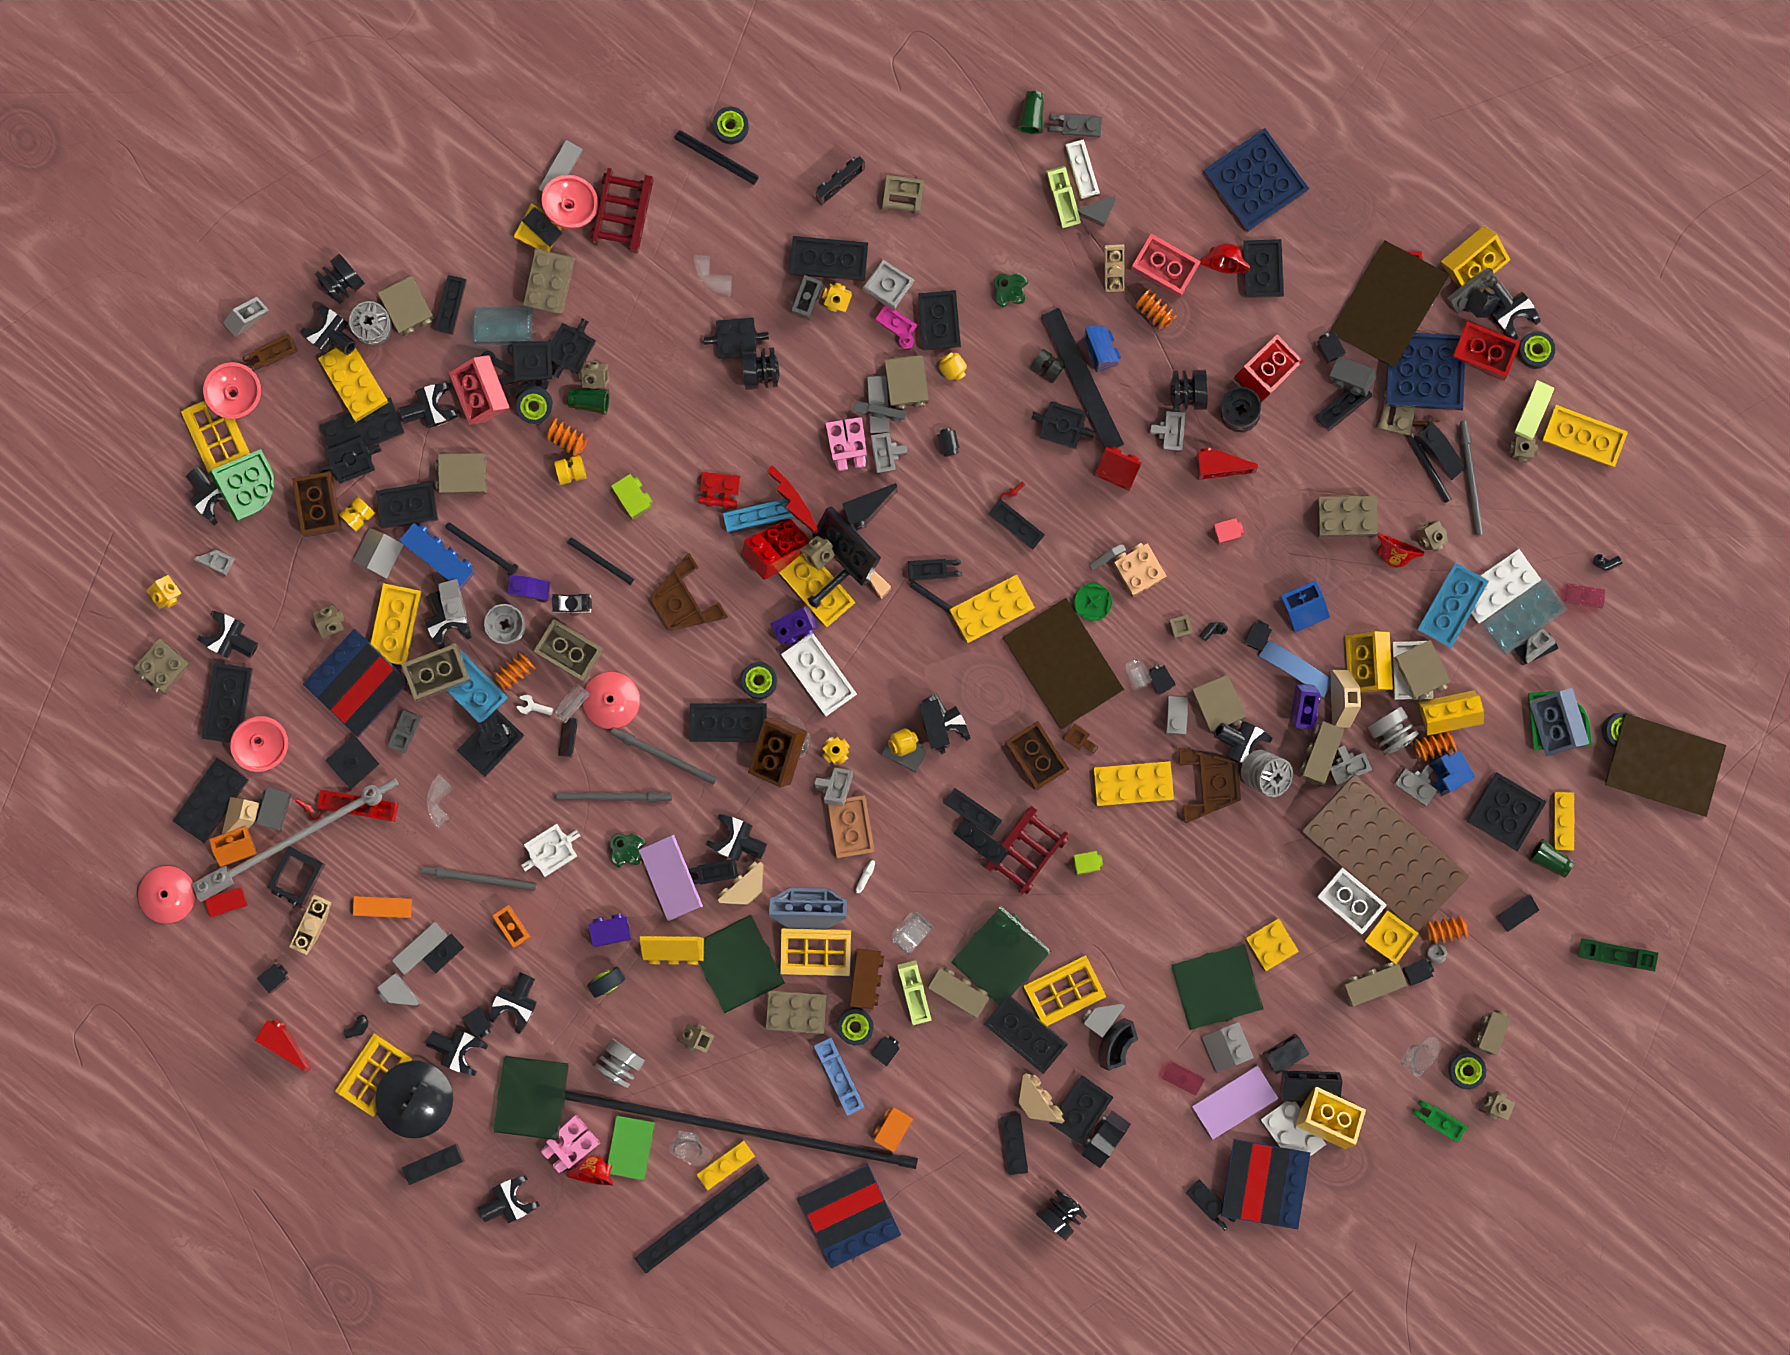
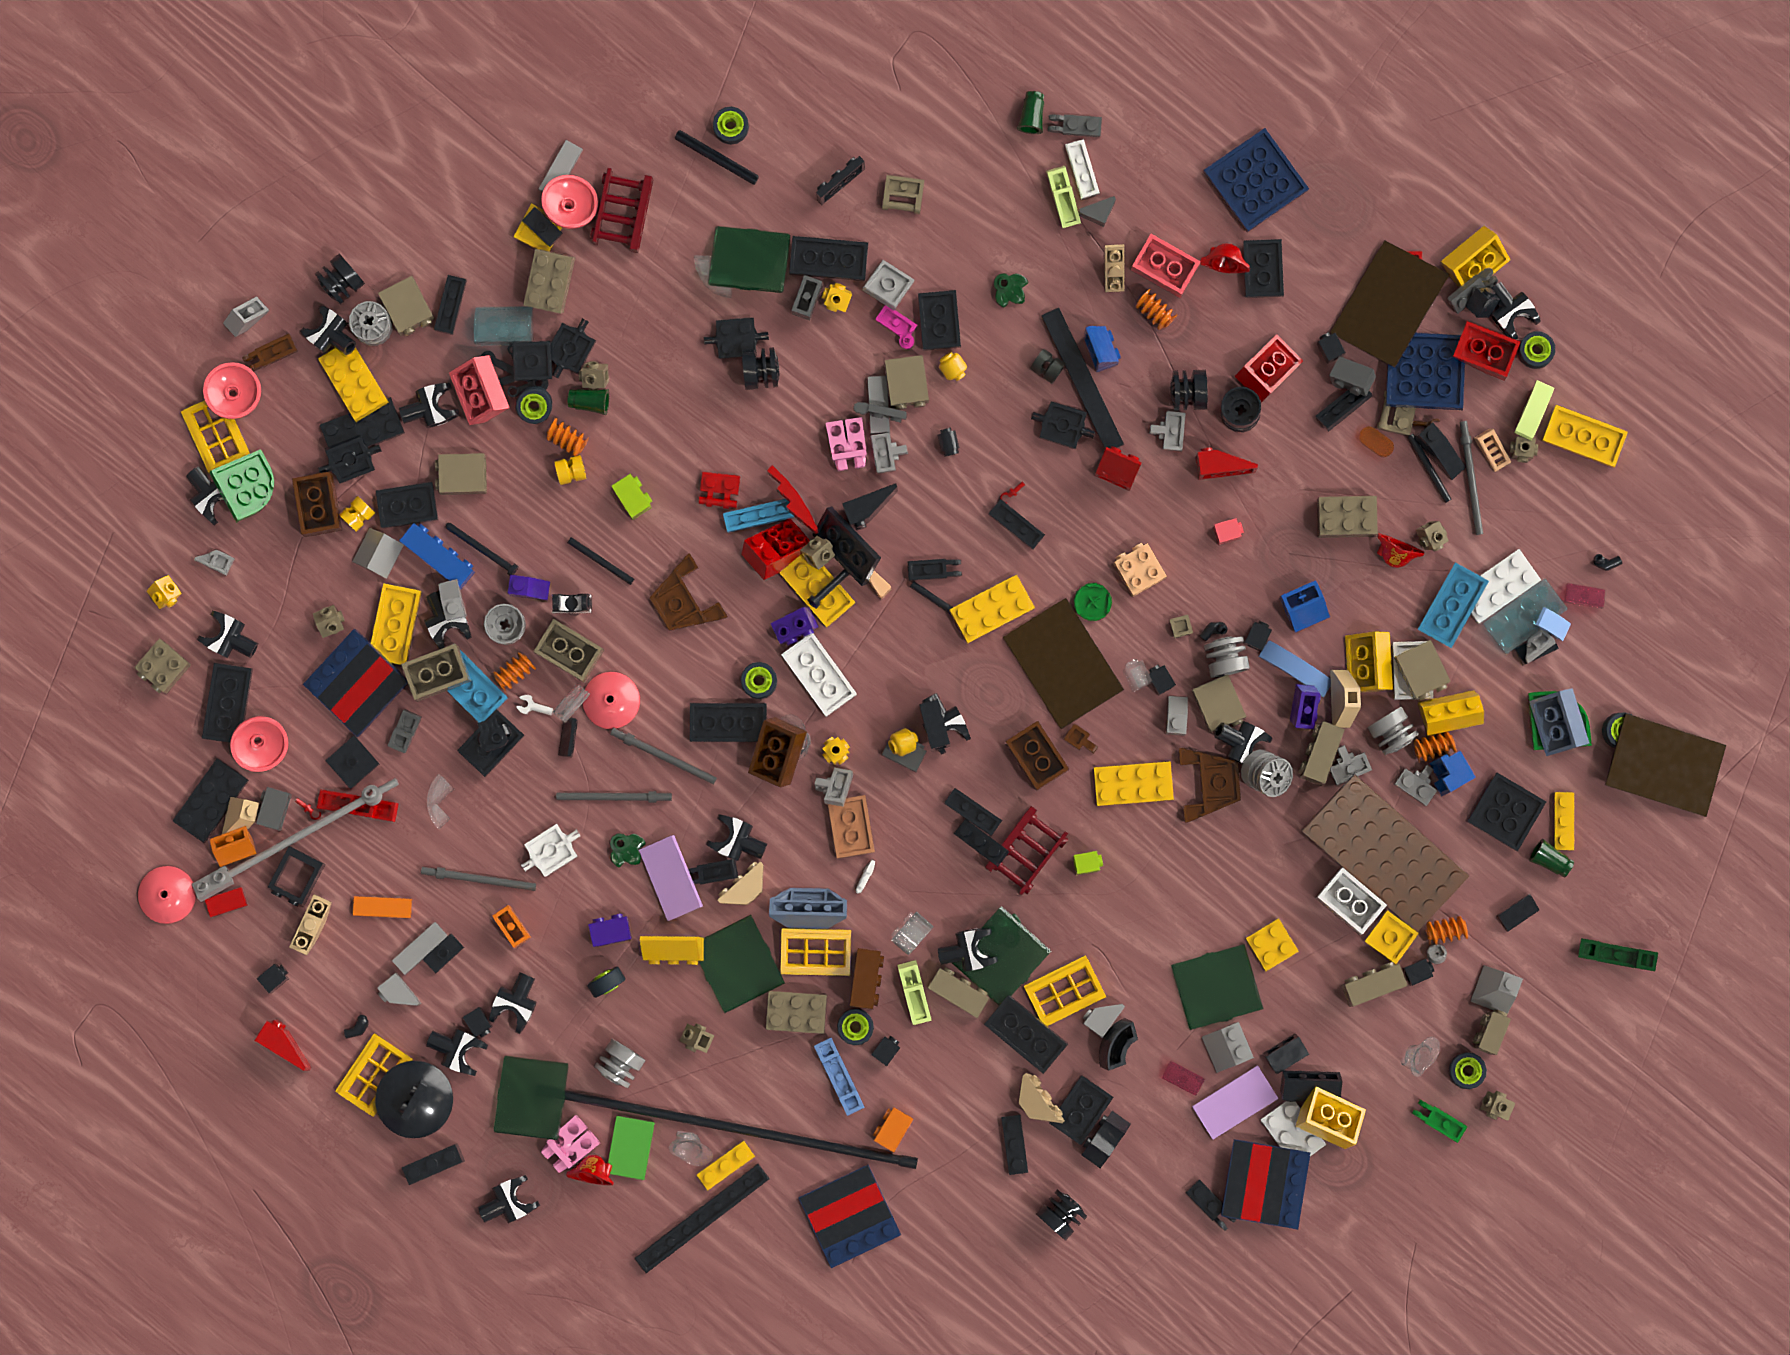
(749, 259): none -> clear green piece
(967, 950): none -> black connector
(1108, 556): light grey tile -> none
(1226, 656): none -> light grey wheel
(1376, 441): none -> clear orange tile
(1496, 989): none -> light grey slope
(1498, 446): none -> light nougat slope
(1553, 623): none -> light blue slope

